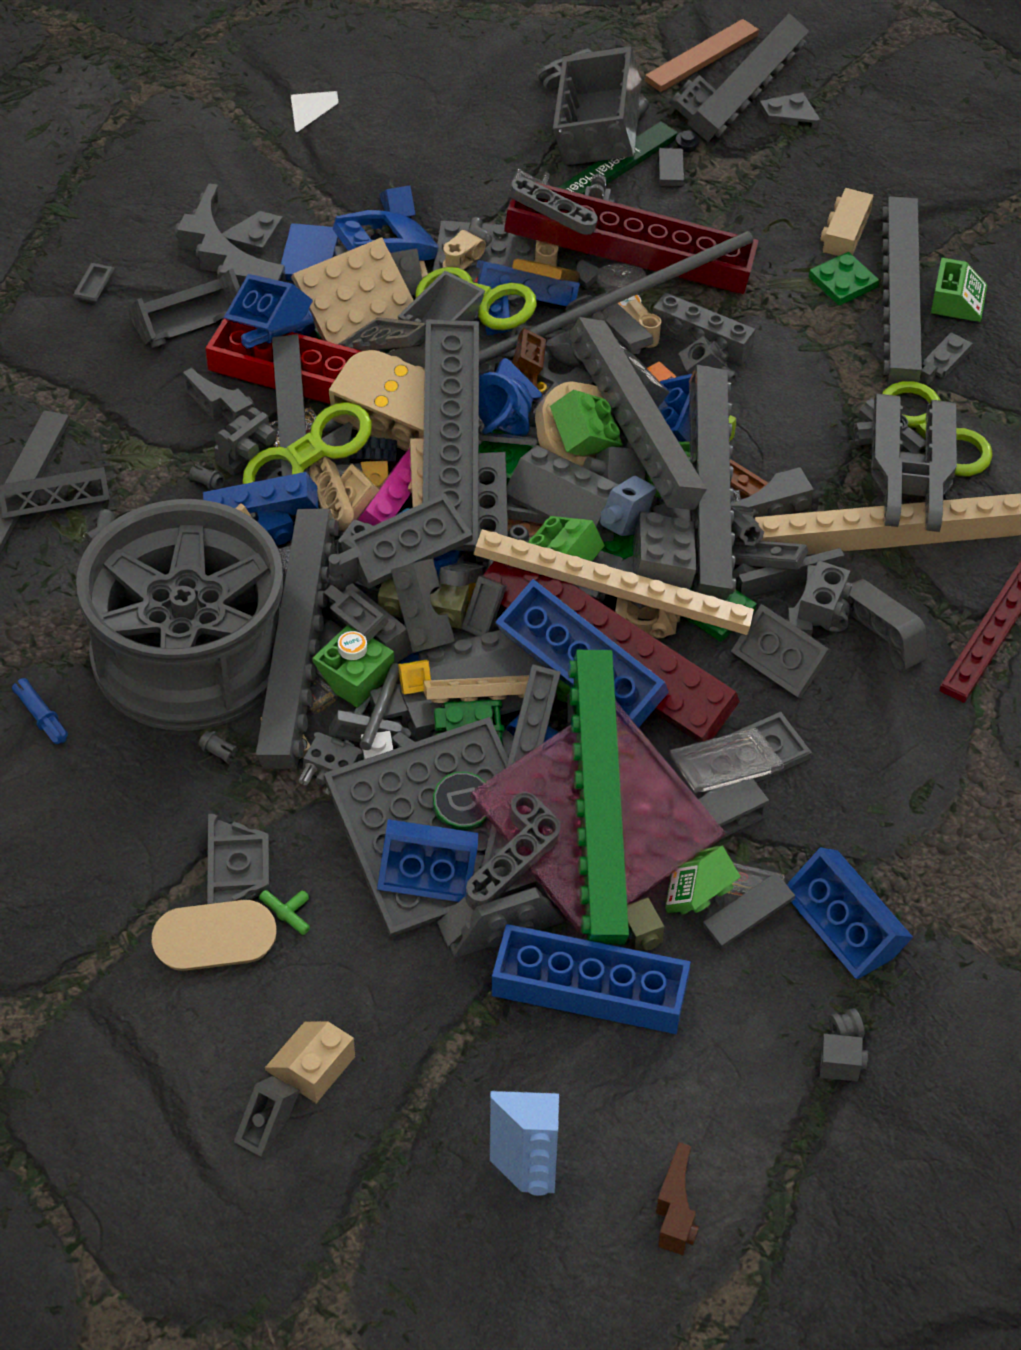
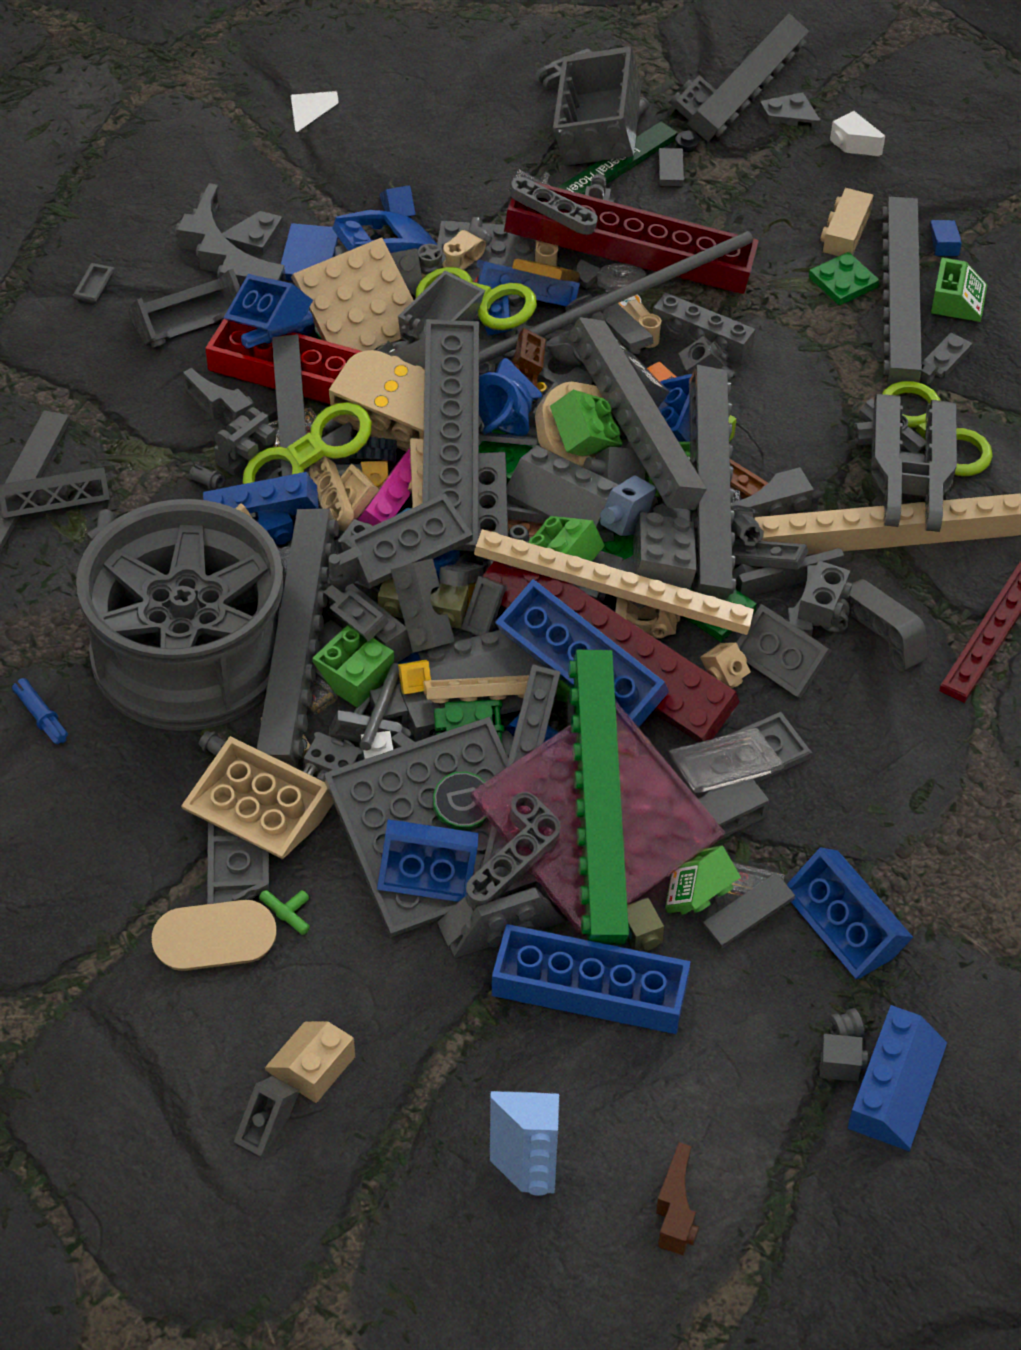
(259, 798): none -> tan slope
(352, 645): white tile -> none
(385, 334): dark grey wing -> none
(430, 258): none -> dark grey wheel
(701, 55): nougat tile -> none
(726, 664): none -> tan brick
(857, 135): none -> white slope
(898, 1079): none -> blue slope
(945, 238): none -> blue slope

